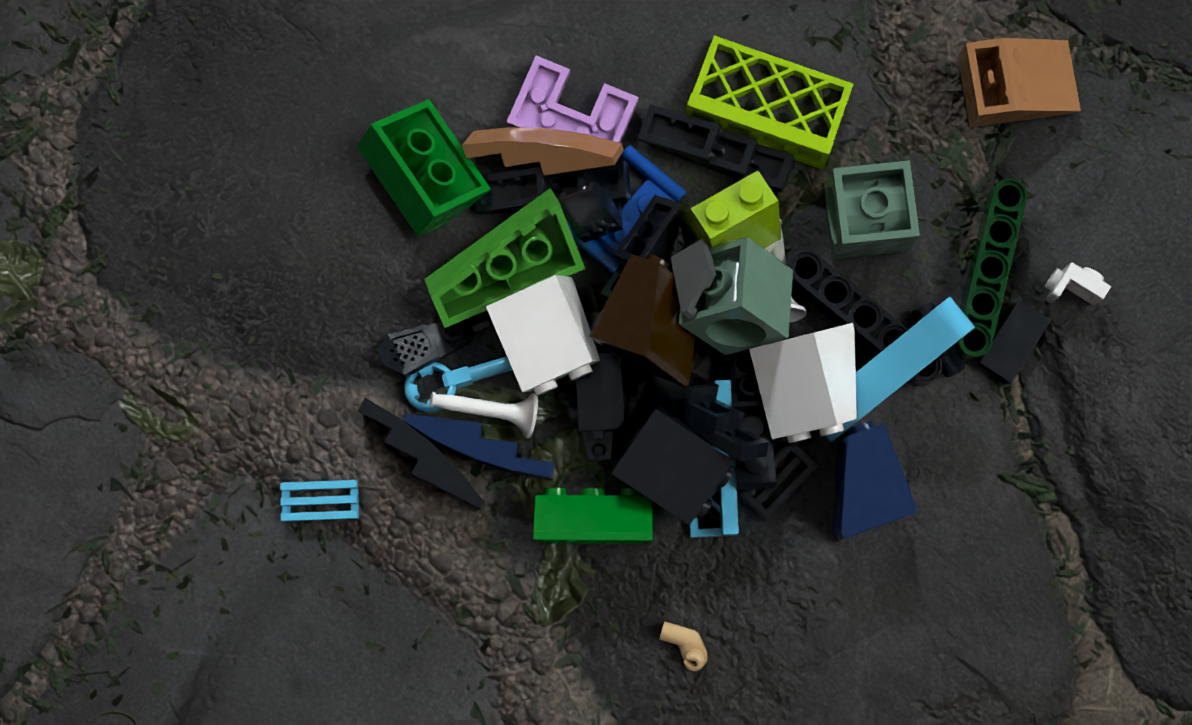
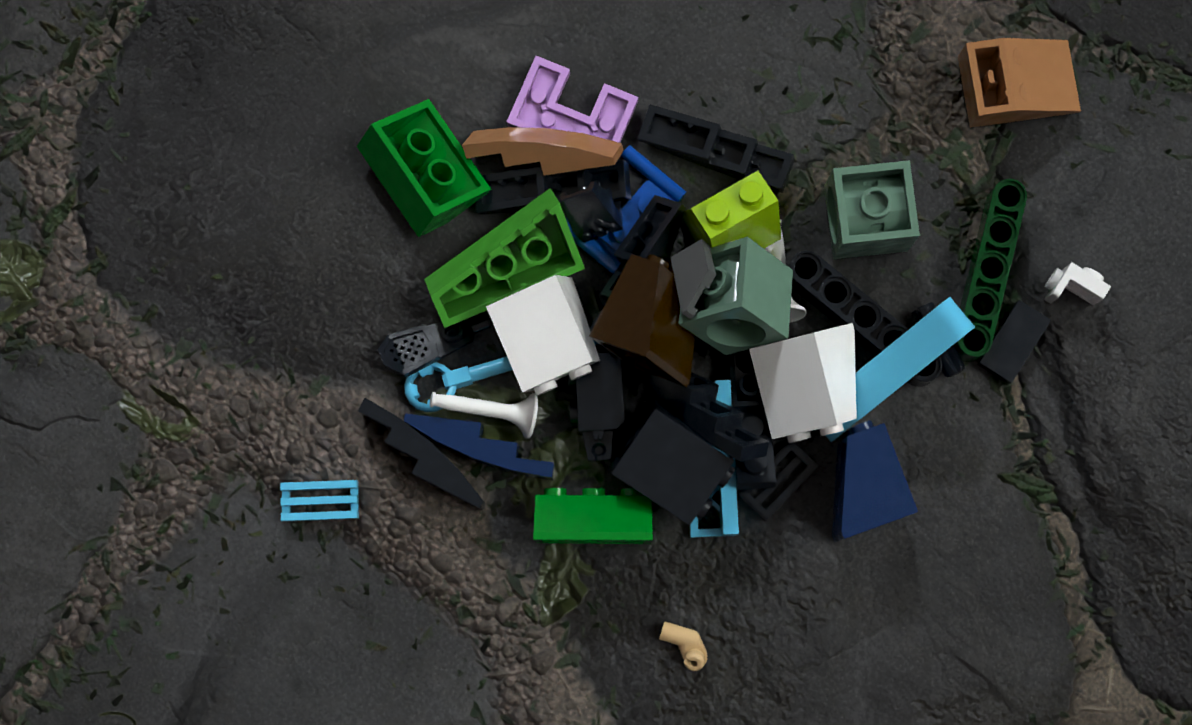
(770, 133): lime fence -> none

